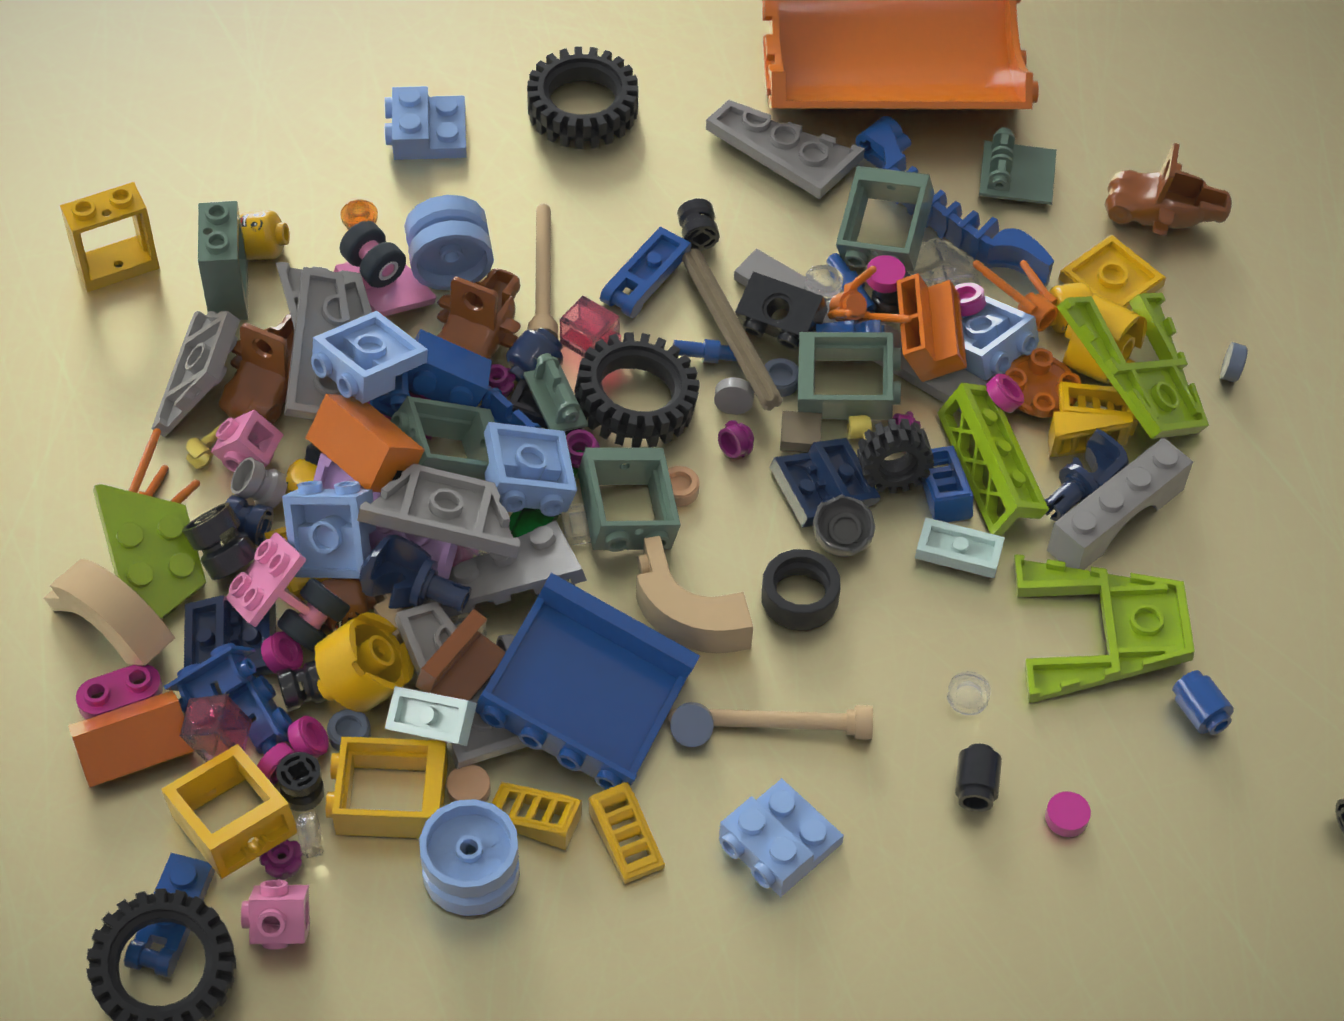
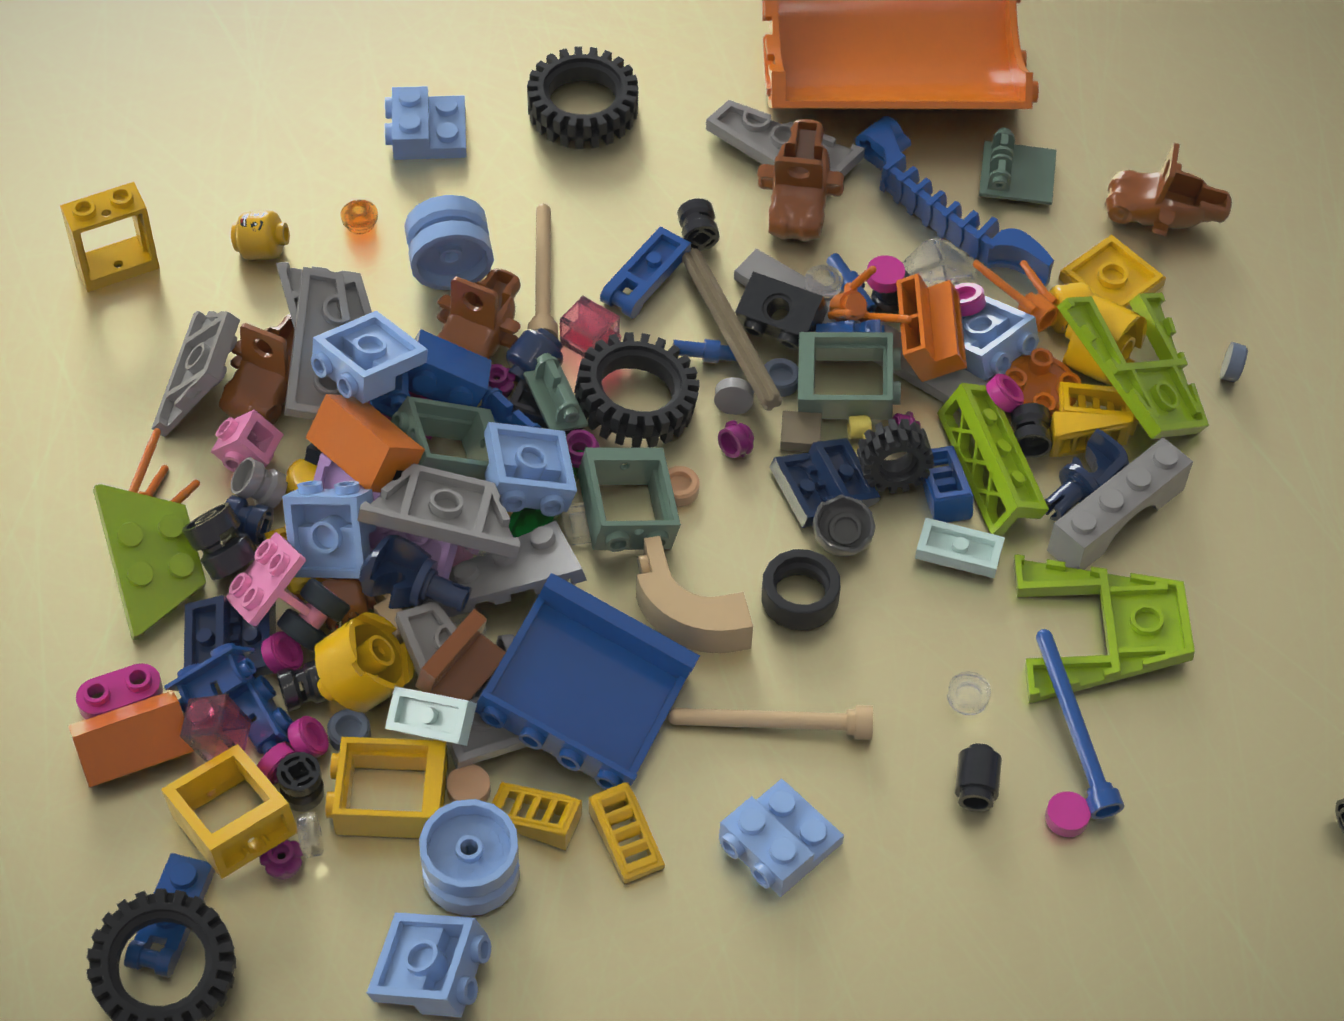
(112, 609): tan arch -> none
(199, 451): light yellow hand -> none
(223, 258): sand green window -> none
(277, 914): bright pink brick -> none
(383, 270): plate -> none
(430, 963): none -> light blue plate
(692, 724): sand blue tile -> none
(800, 183): none -> dark orange piece
(888, 186): sand green window -> none
(1031, 429): none -> black wheel
(1102, 797): none -> blue piece
(1203, 703): blue brick -> none

